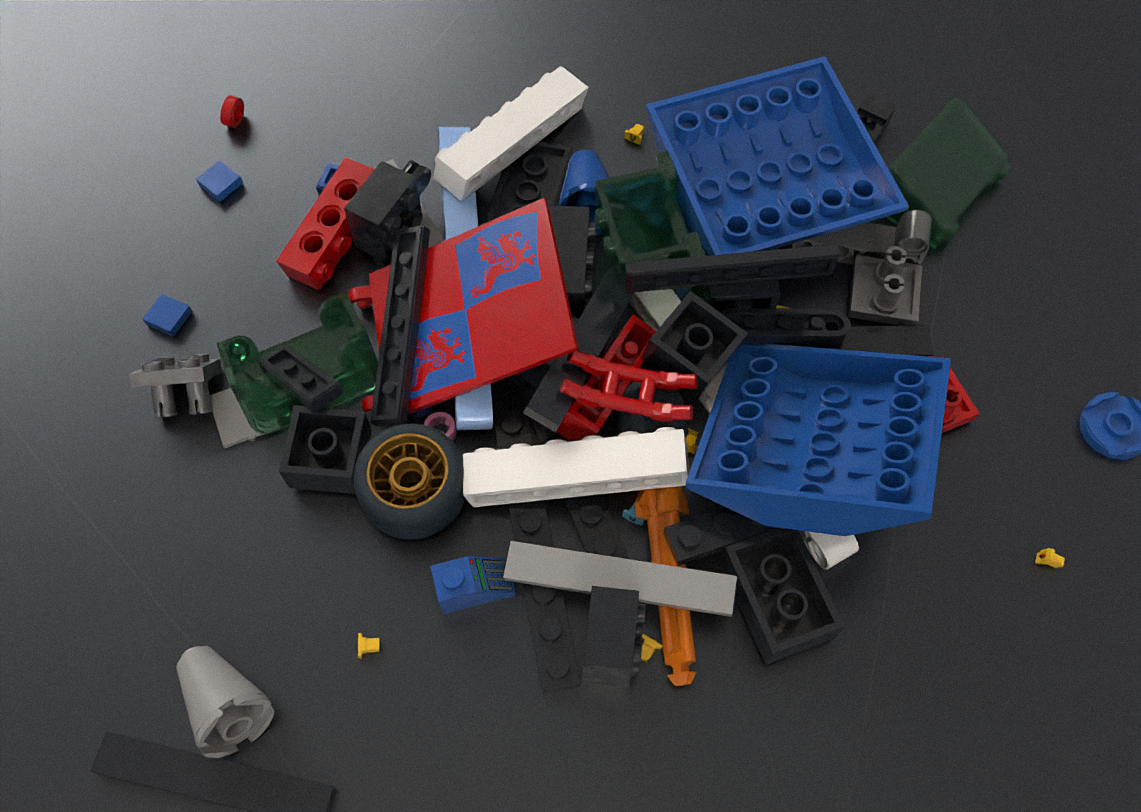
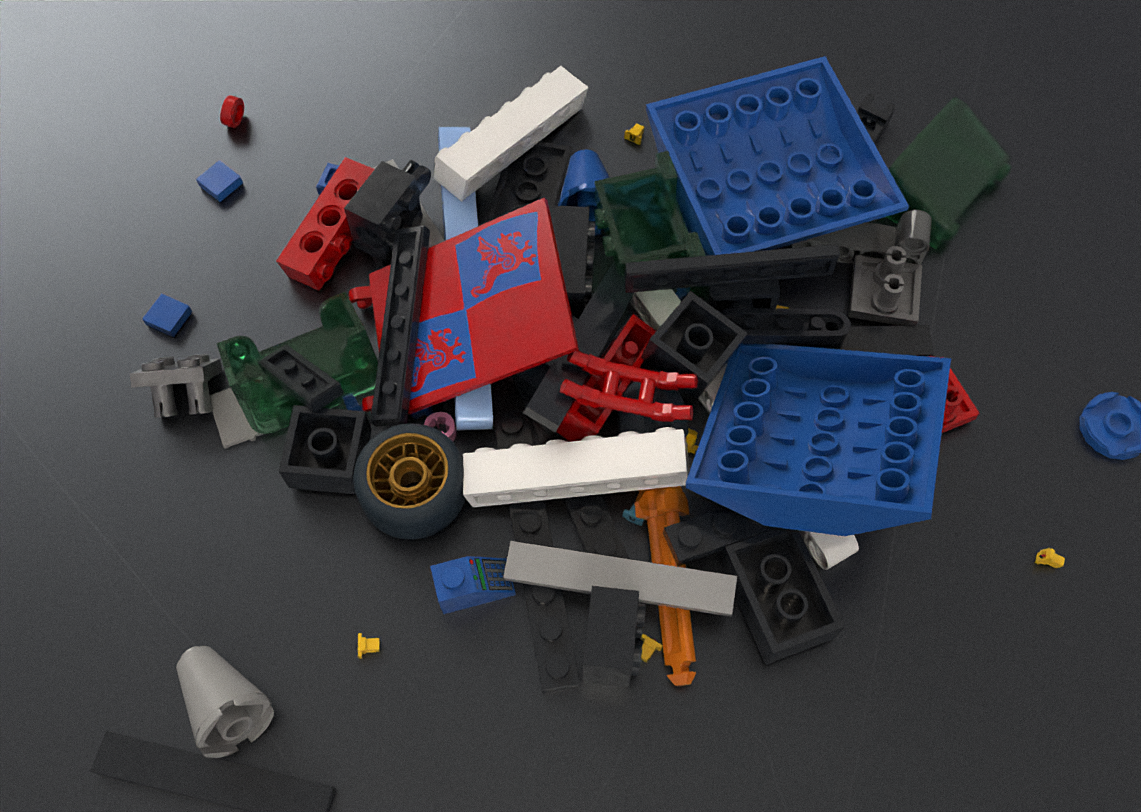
(351, 402): none -> blue piece

